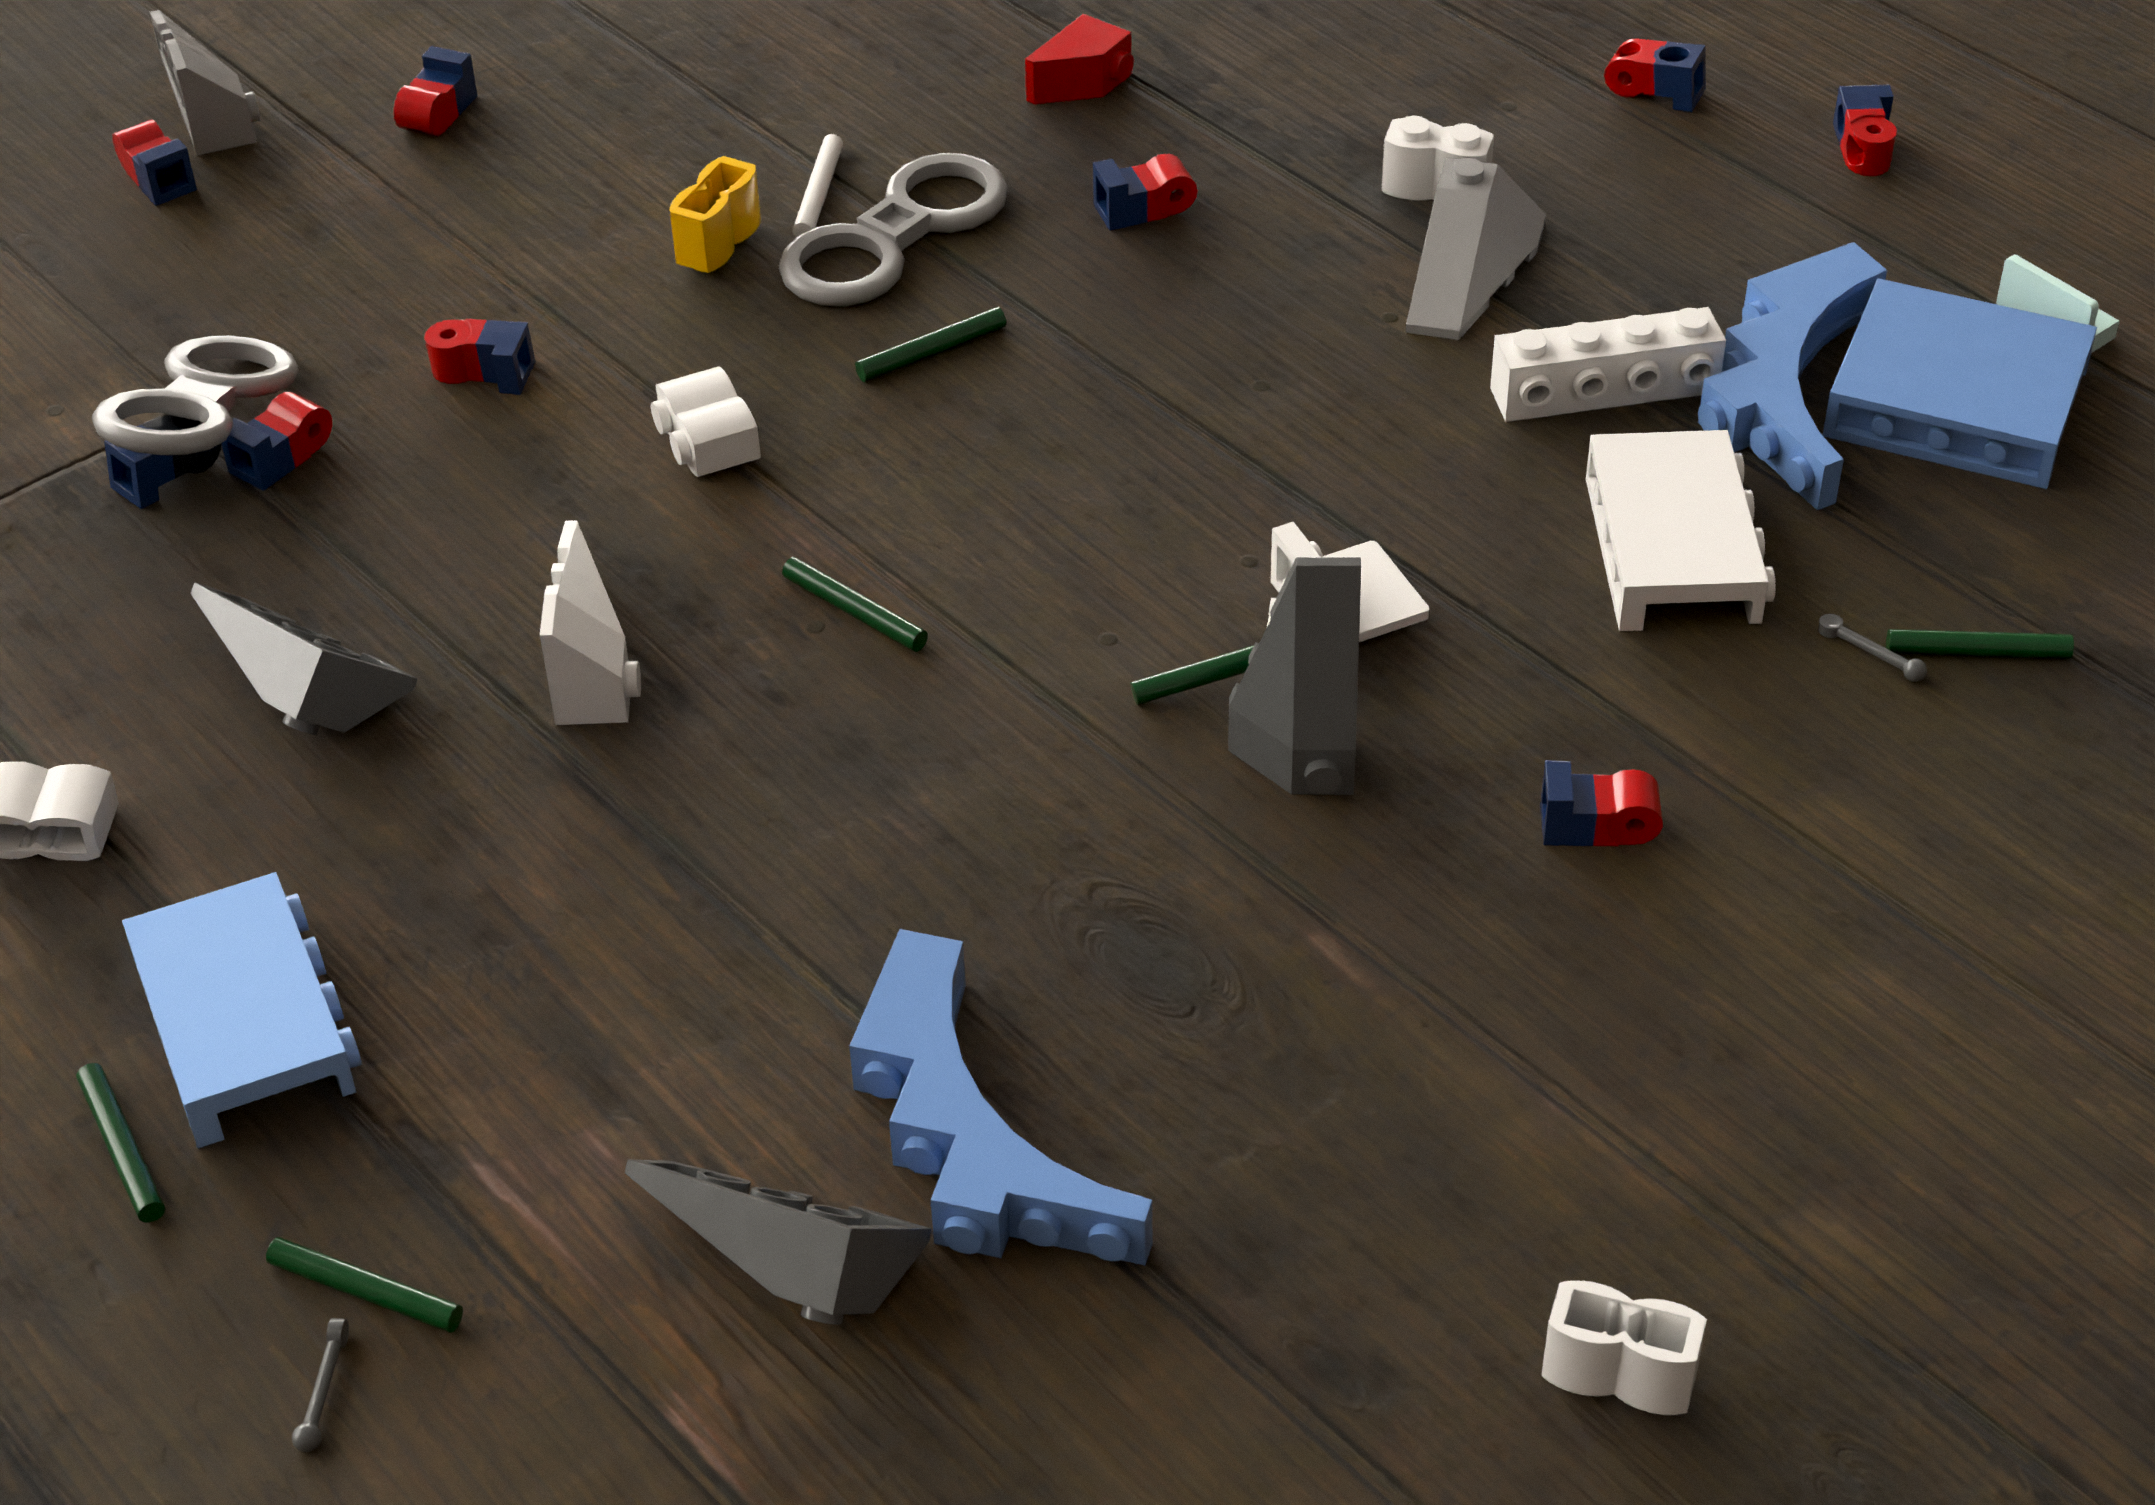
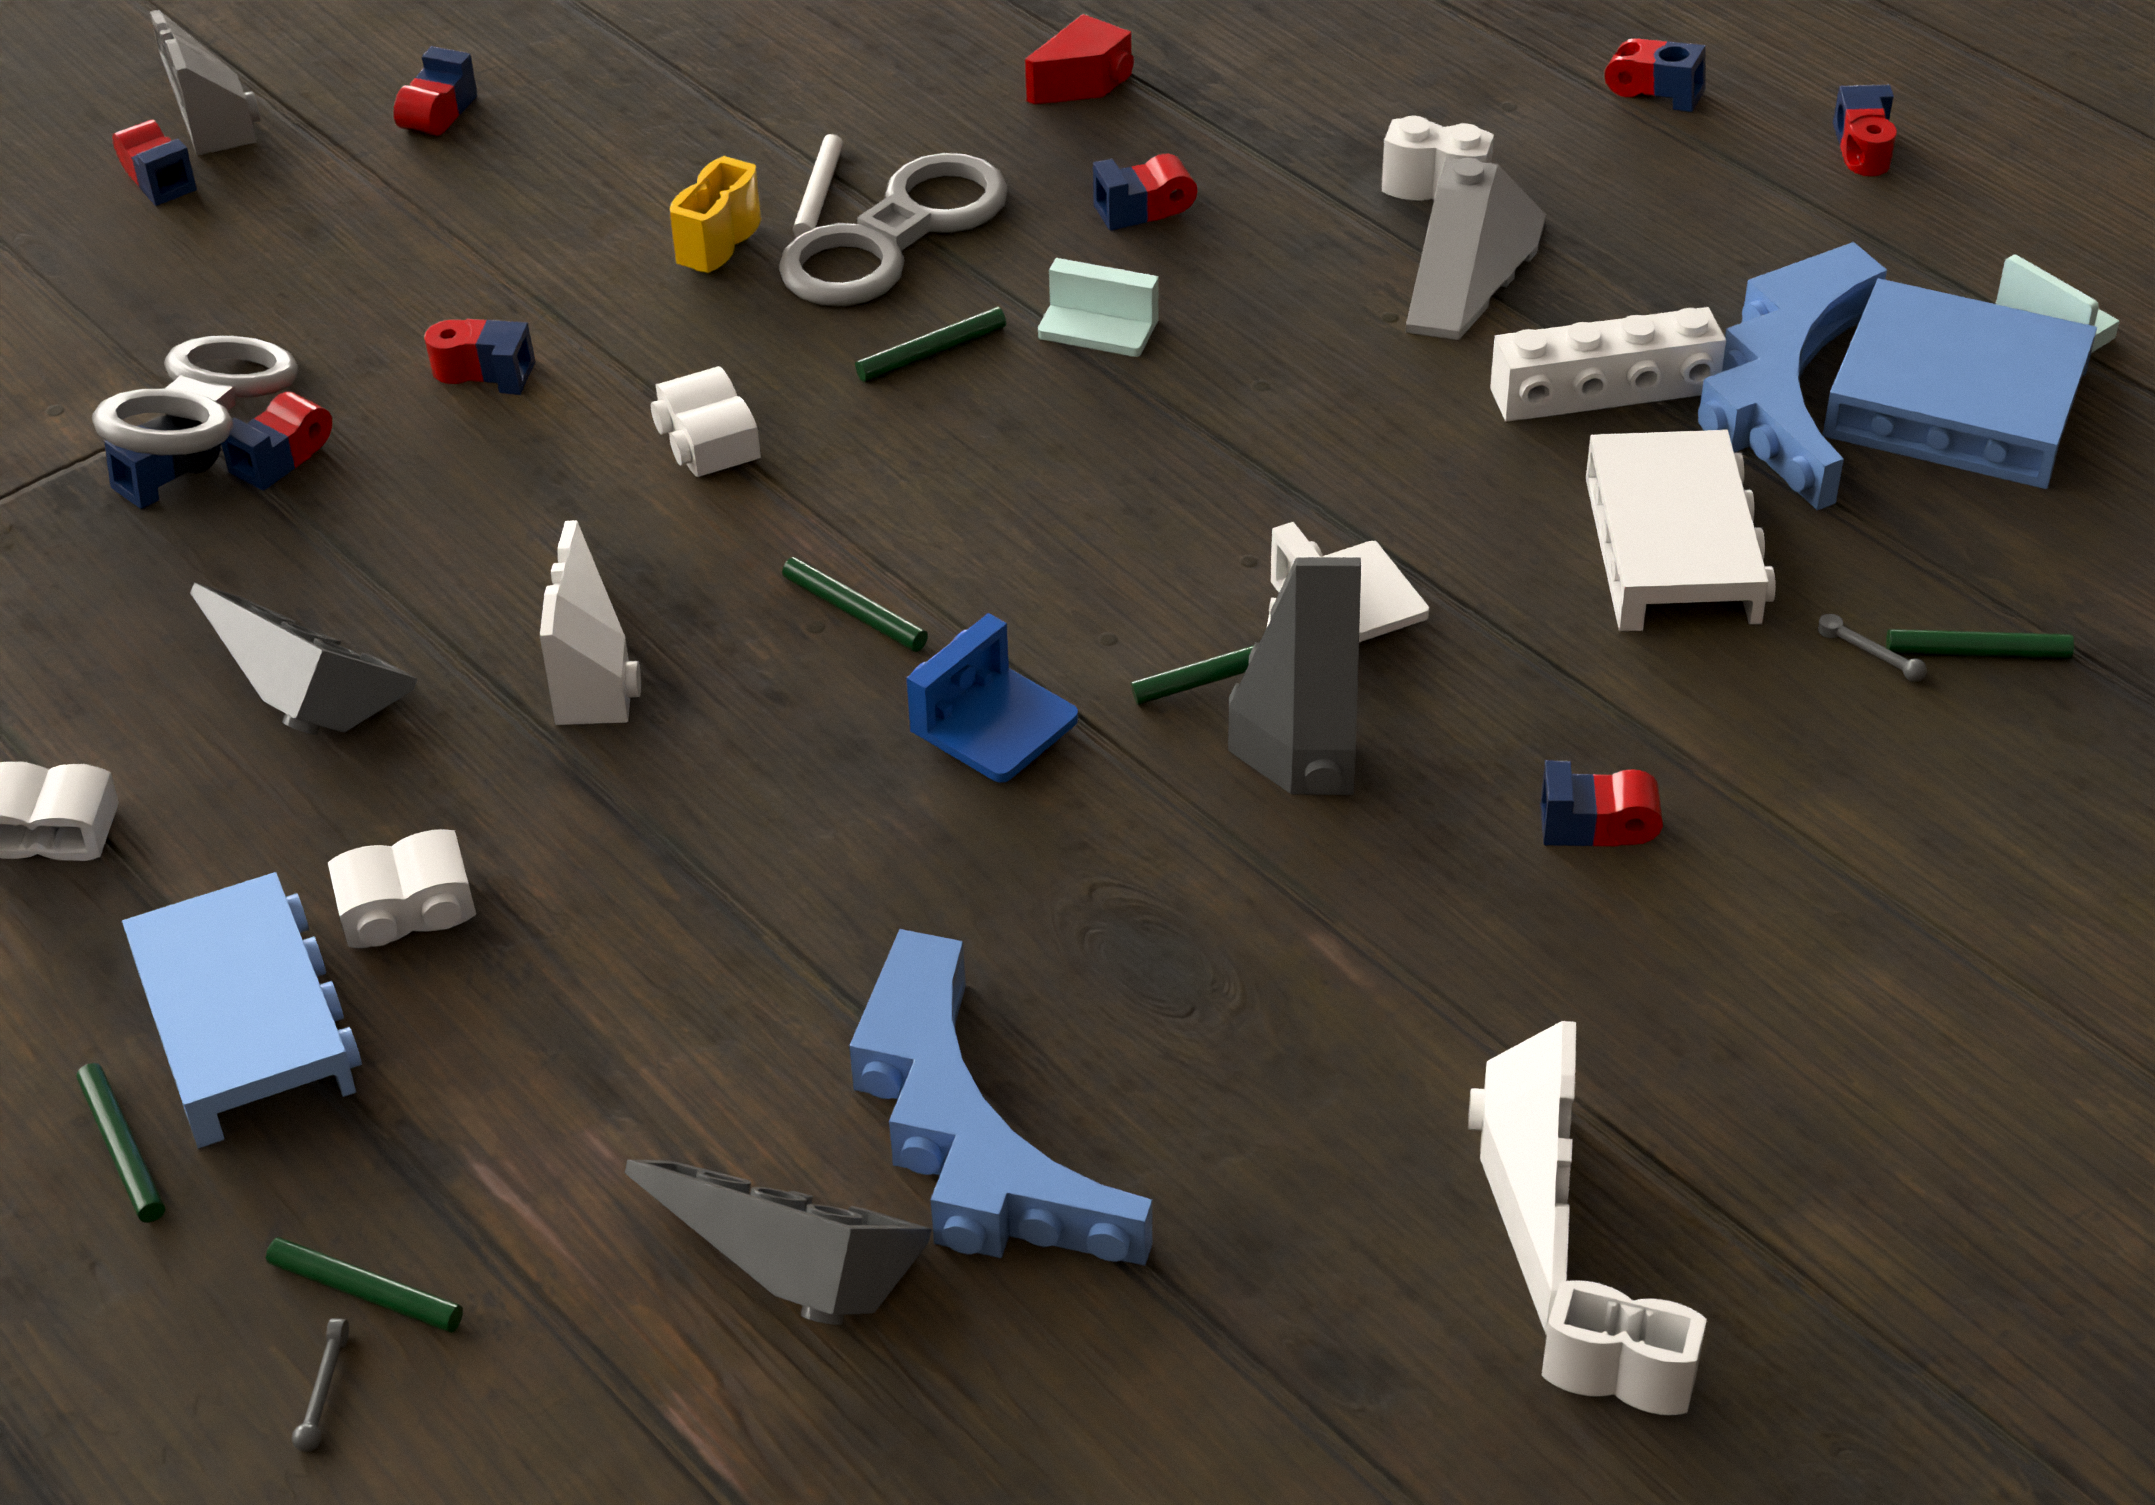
(401, 888): none -> white brick
(983, 709): none -> blue bracket
(1100, 307): none -> light aqua panel
(1529, 1152): none -> white wedge

